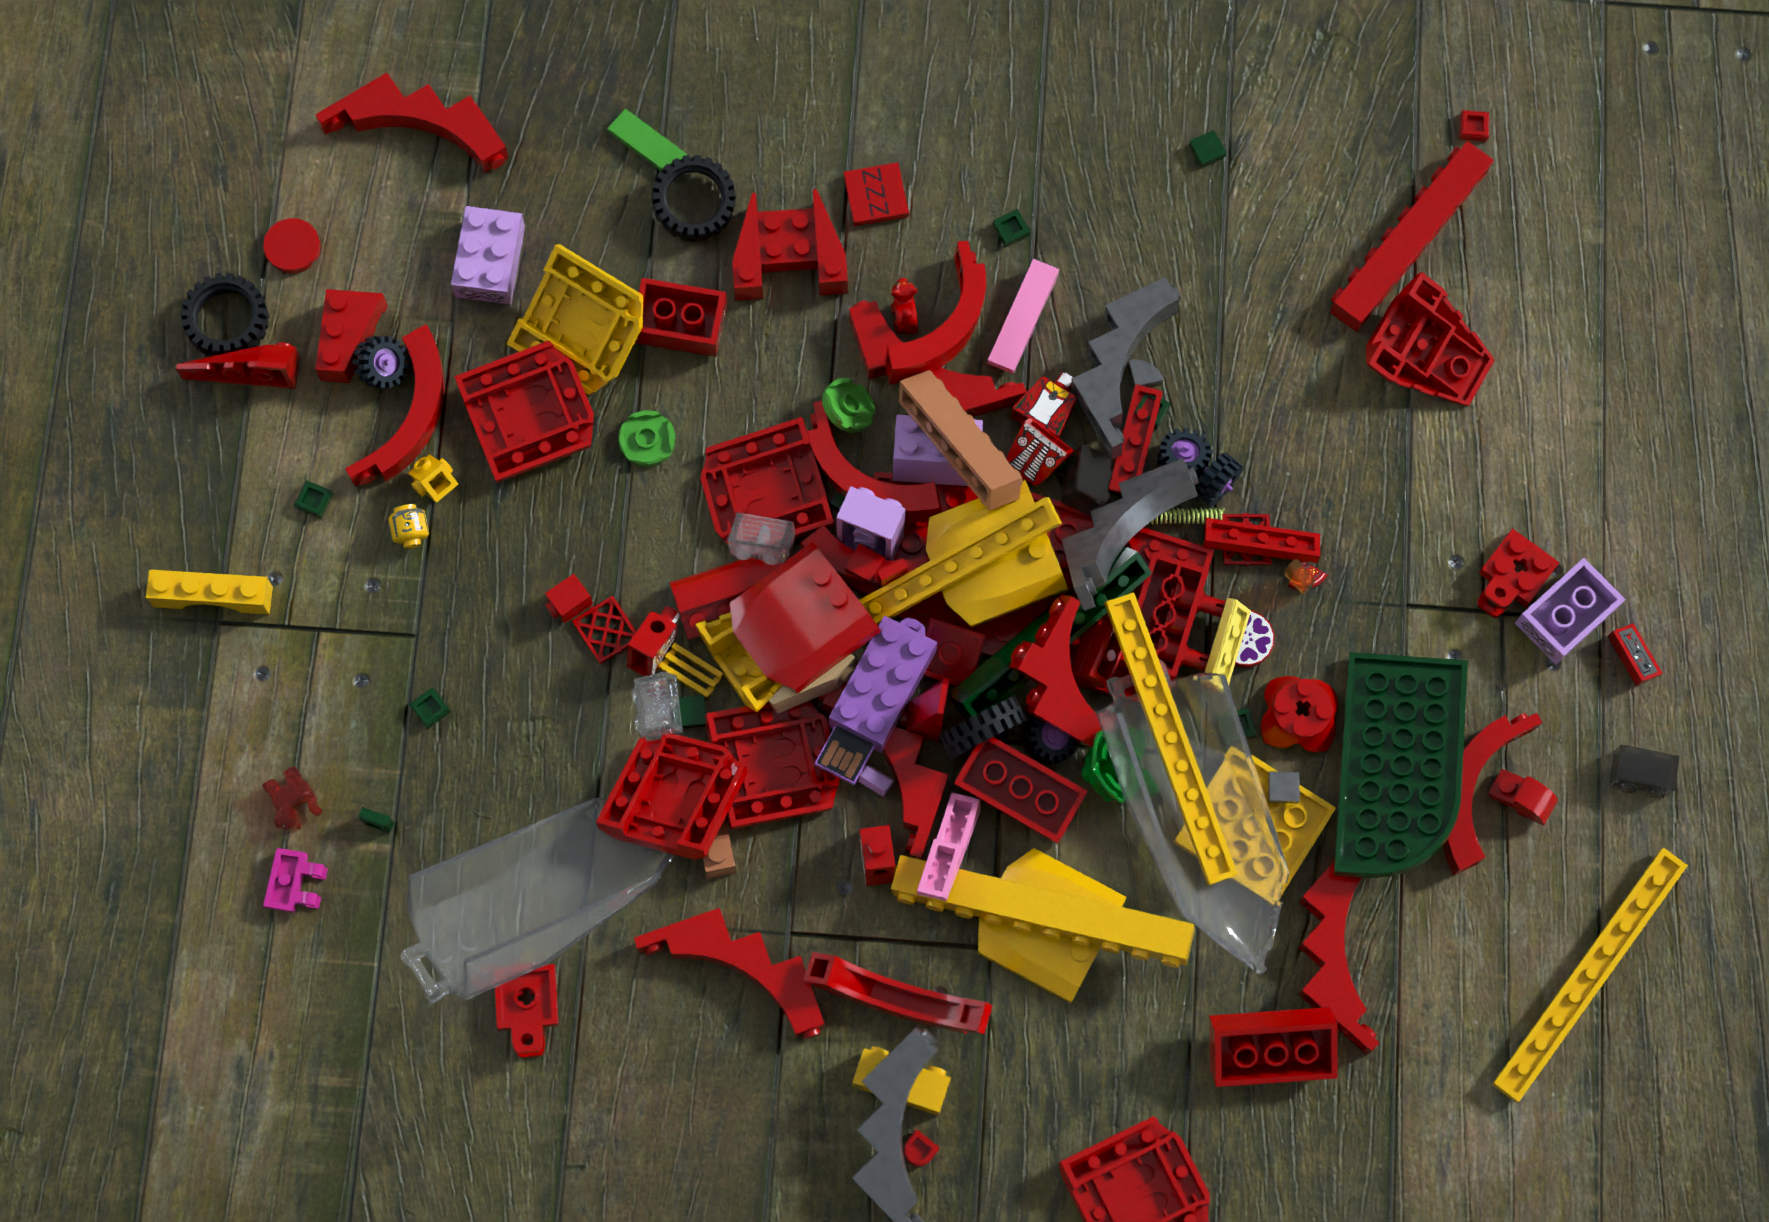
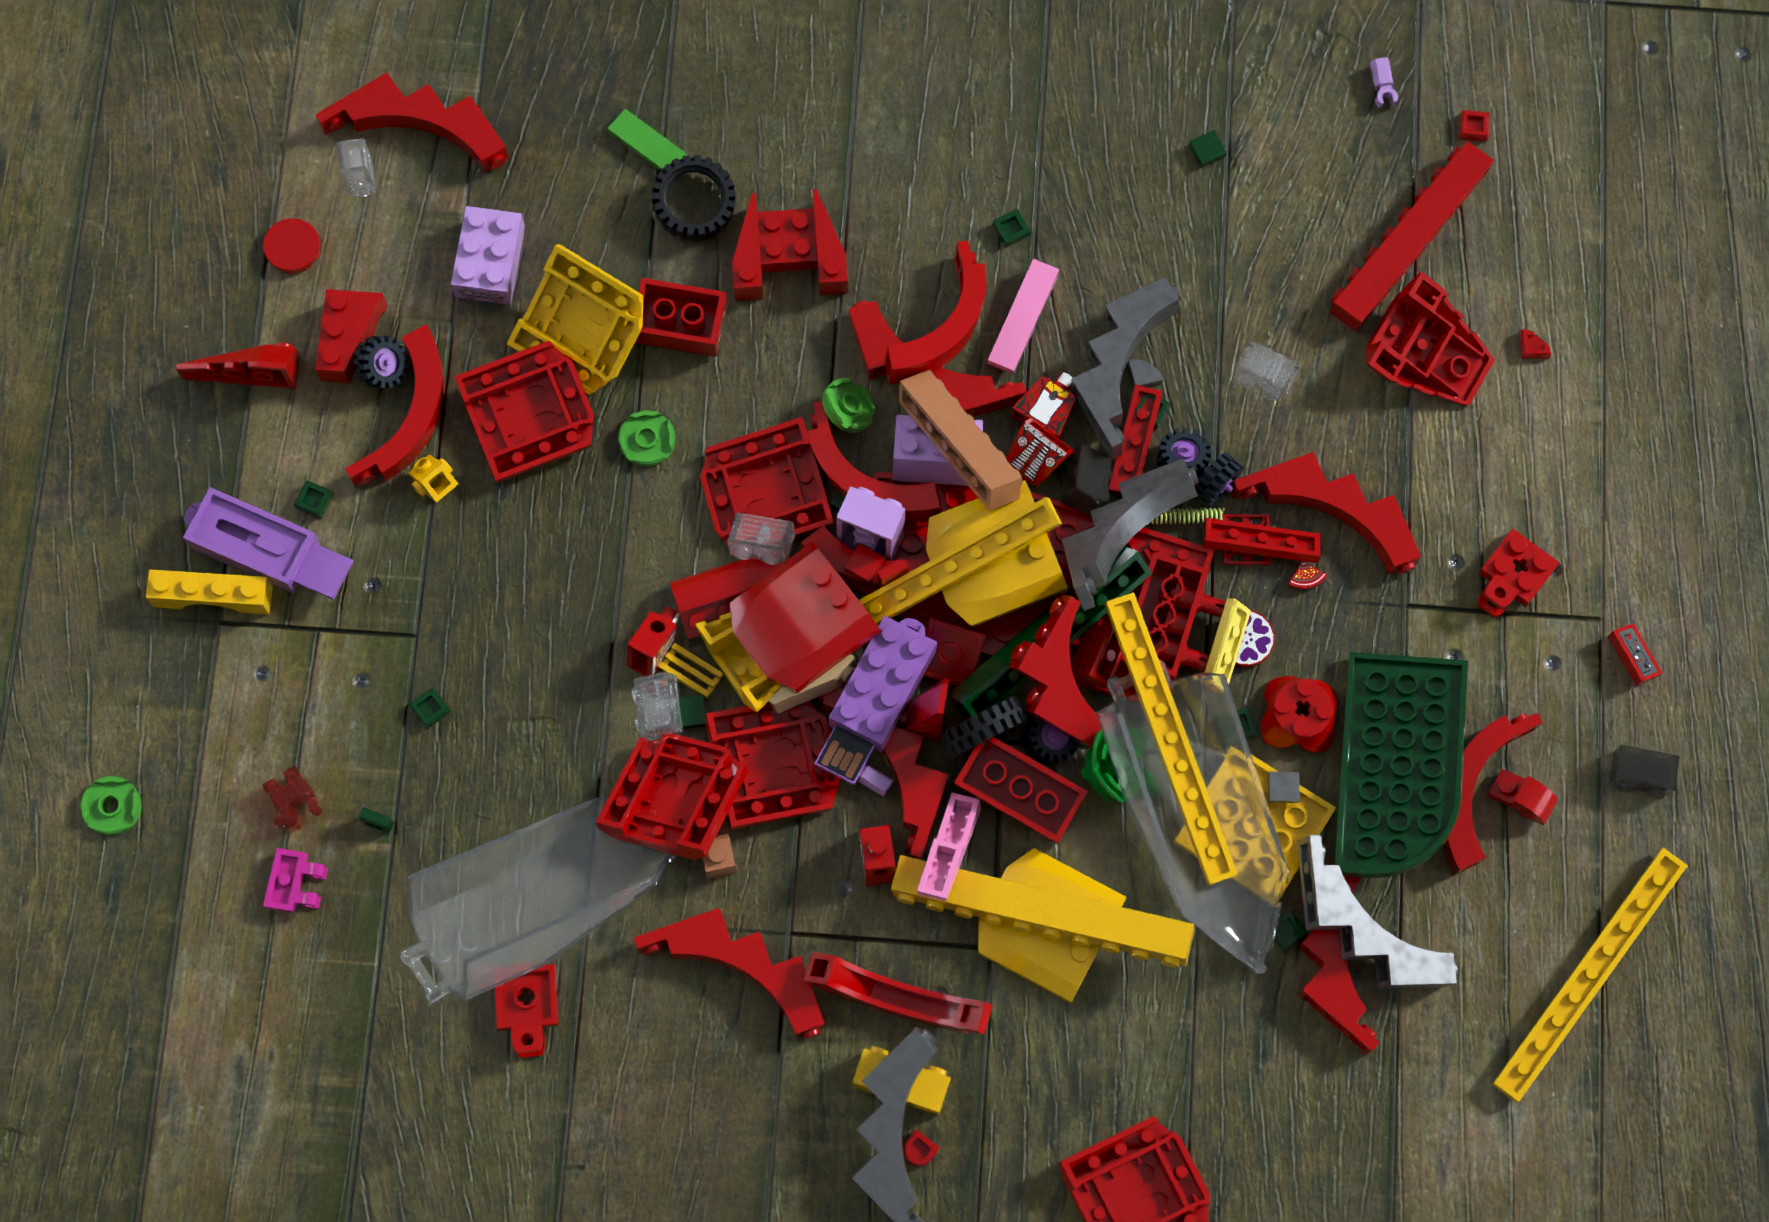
(120, 820): none -> bright green tile
(211, 288): black tyre -> none
(263, 545): none -> medium lavender piece
(356, 167): none -> clear brick
(408, 526): yellow head -> none
(567, 599): red brick -> none
(594, 611): red window -> none
(876, 194): red tile -> none
(904, 307): red animal -> none
(1266, 371): none -> clear brick
(1273, 1047): red brick -> none
(1288, 931): none -> dark green tile
(1299, 576): clear orange tile -> none
(1304, 484): none -> red arch
(1332, 906): none -> arch
(1383, 81): none -> lavender bar
(1533, 346): none -> red tile
(1569, 611): lavender brick -> none

